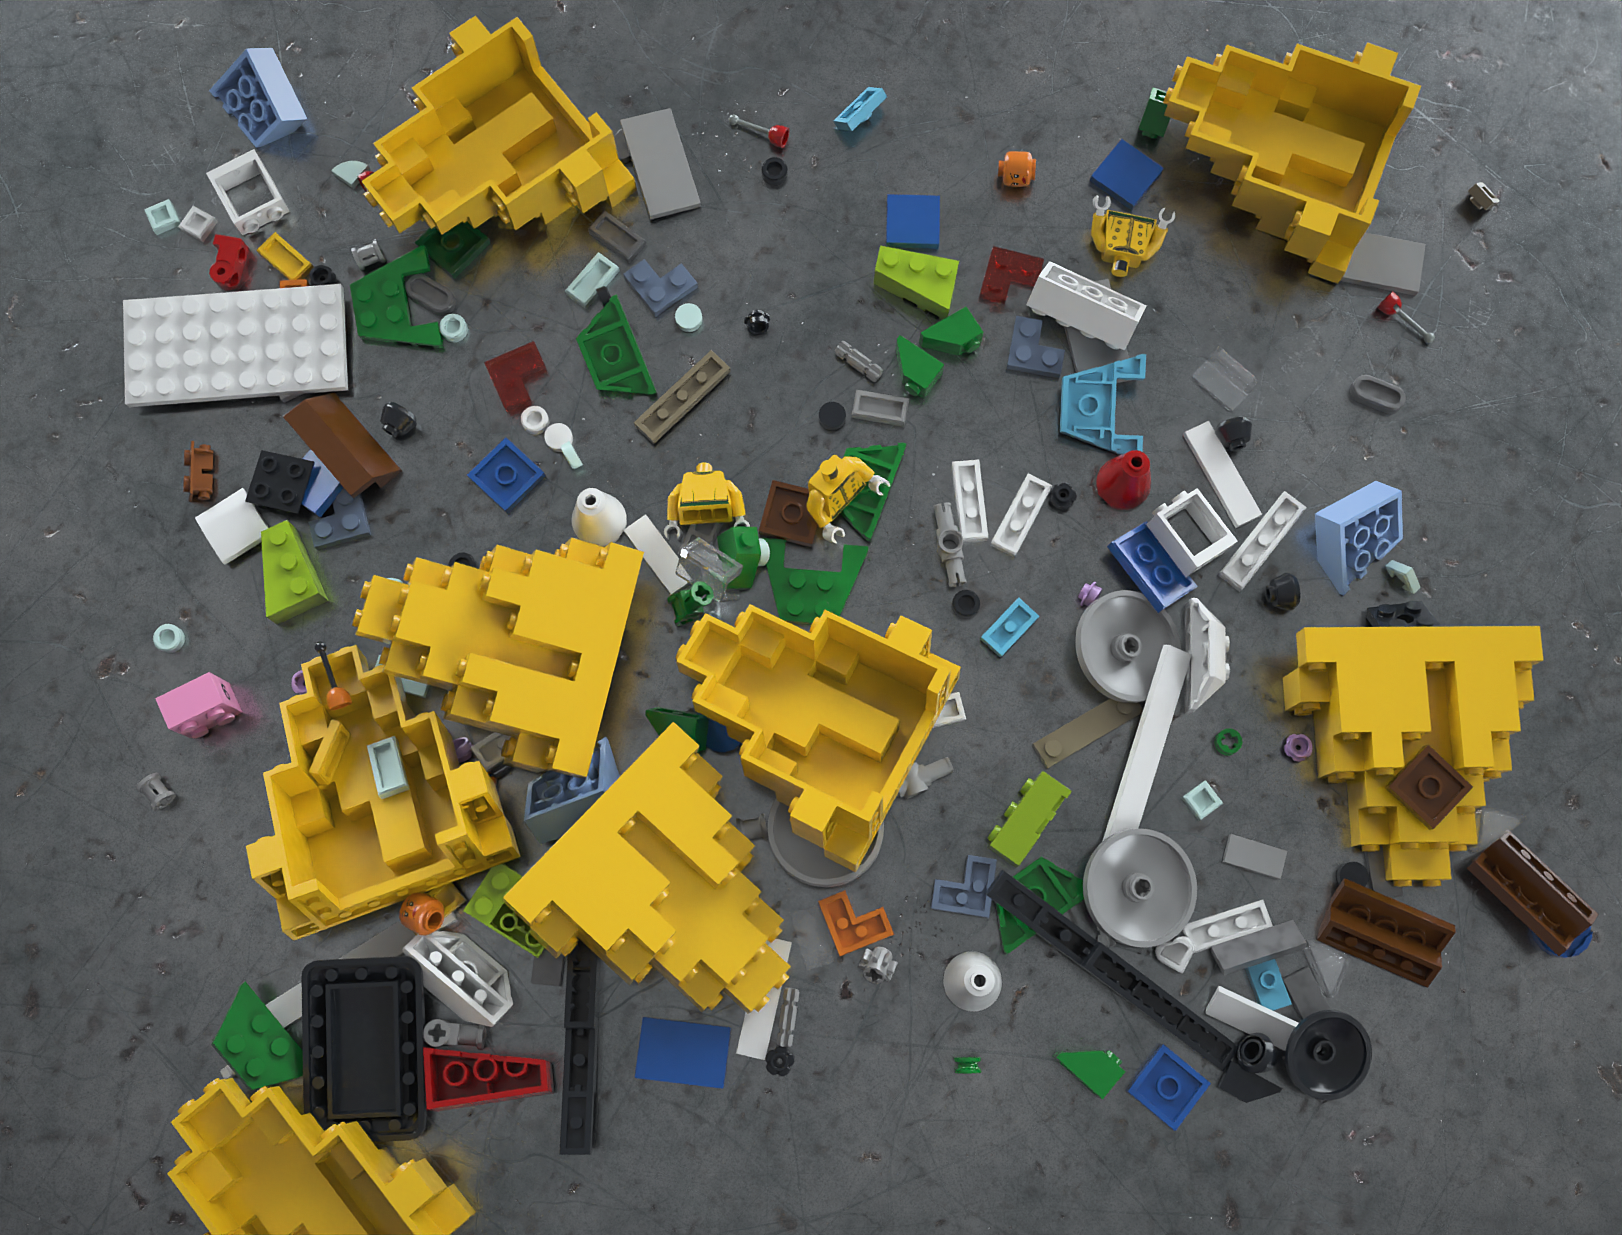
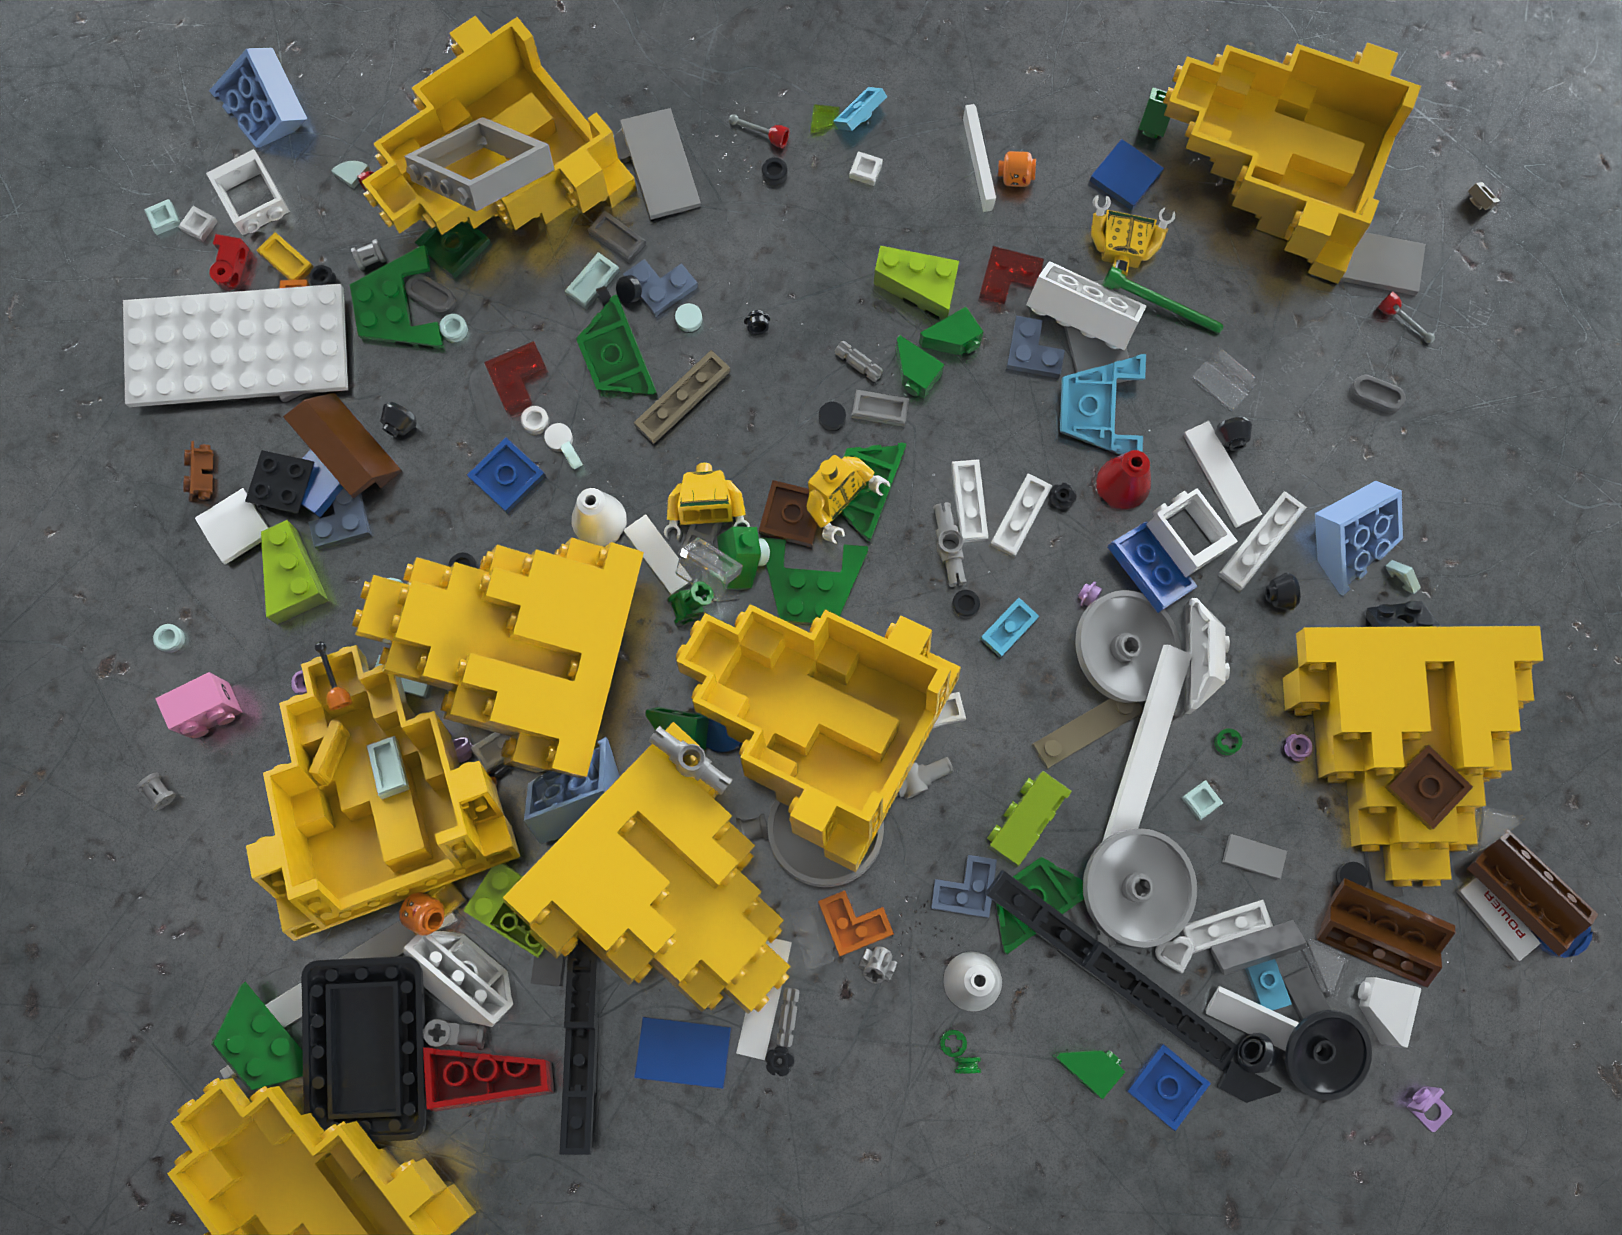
(528, 162): none -> light grey window
(628, 289): none -> black tile
(677, 750): none -> light grey pin
(823, 117): none -> clear neon green tile
(866, 168): none -> white tile
(913, 221): blue tile -> none
(947, 1050): none -> green bush
(979, 158): none -> white tile
(1117, 280): none -> green piece
(1389, 1009): none -> white slope
(1423, 1100): none -> lavender bracket
(1499, 919): none -> white tile

